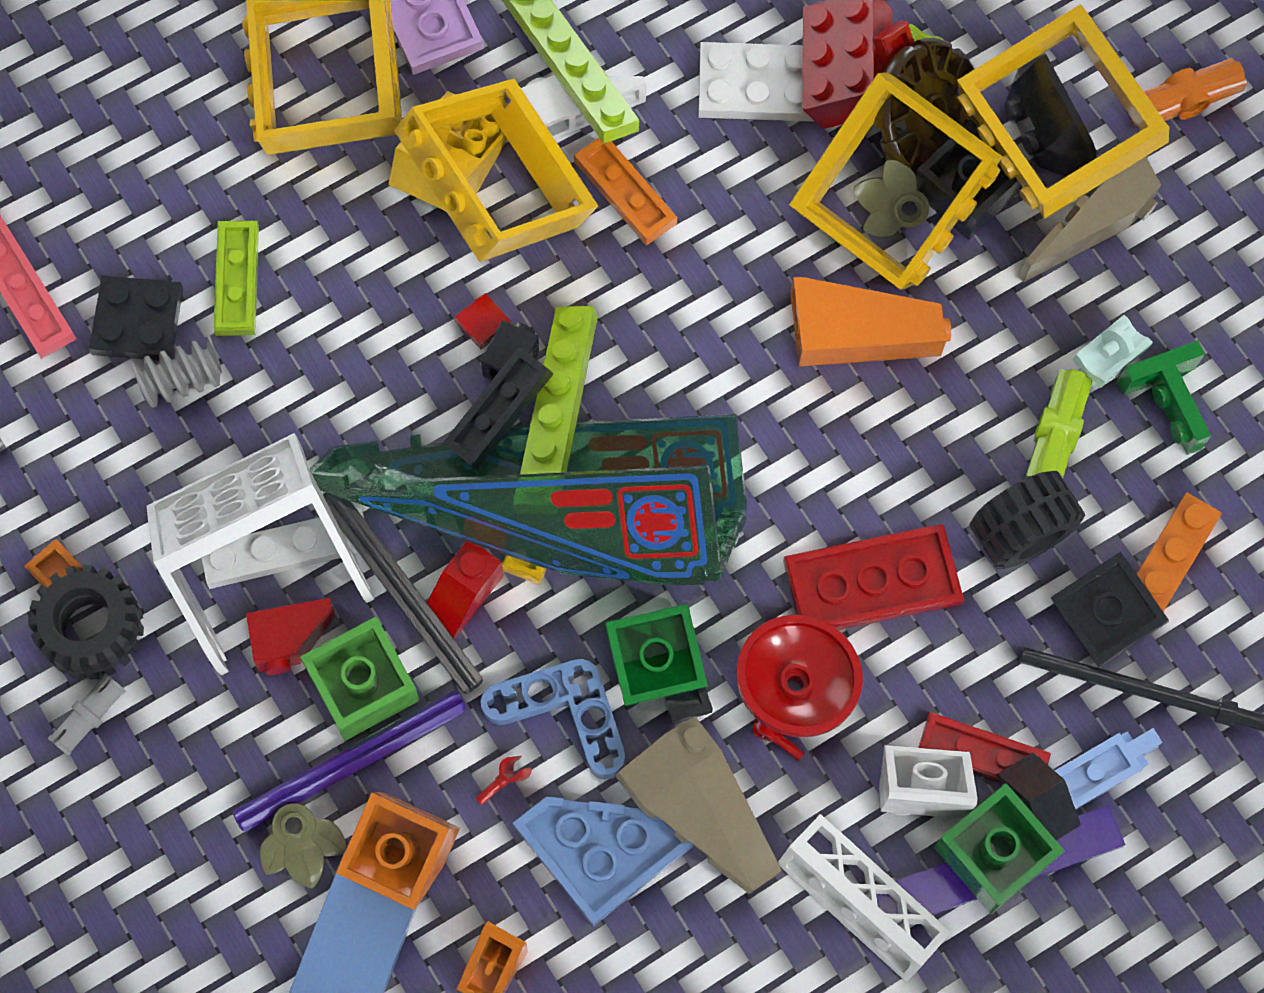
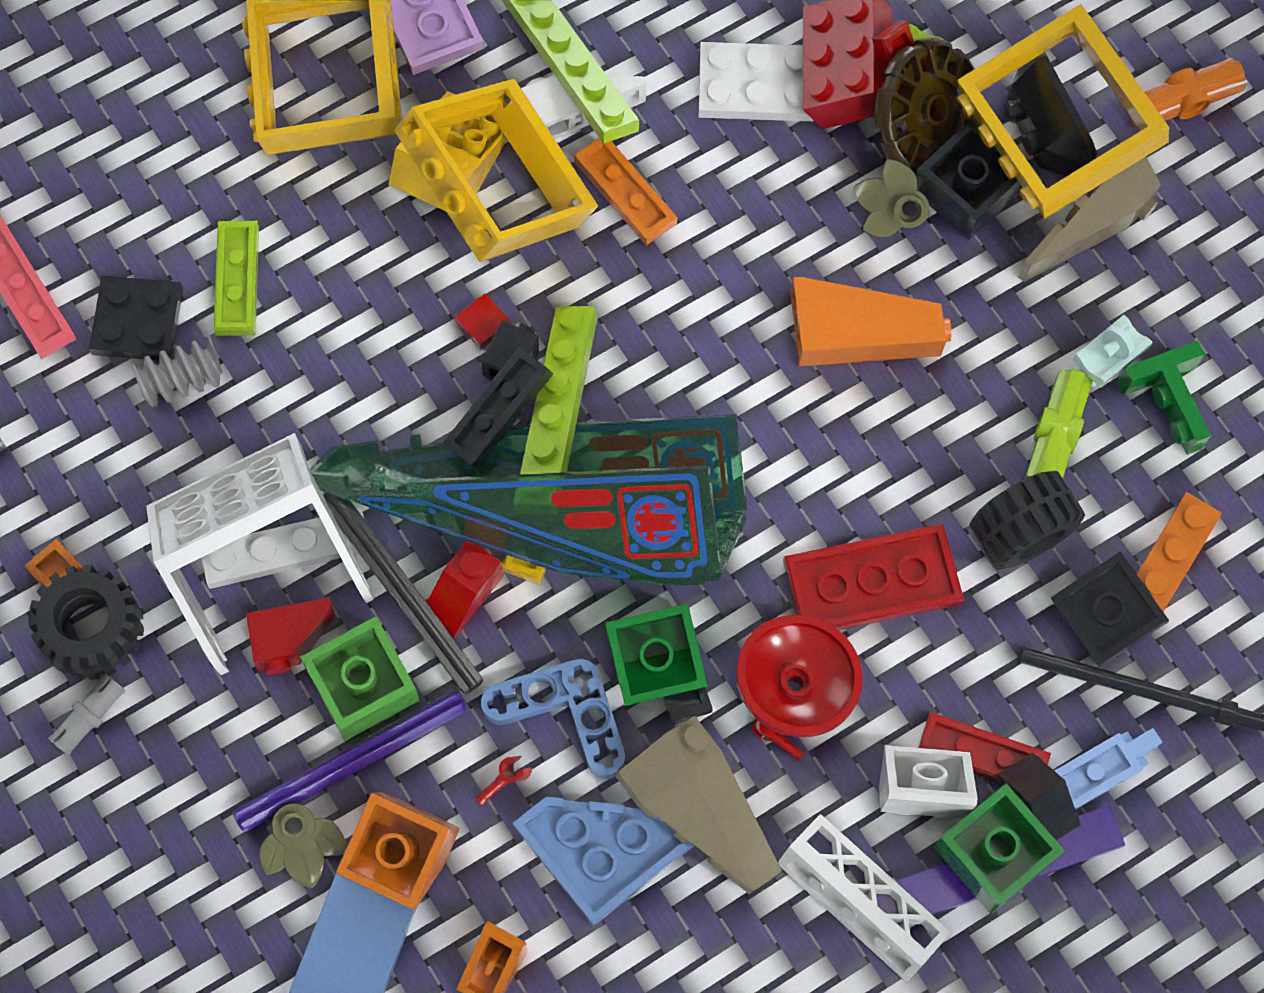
(842, 147): yellow window -> none

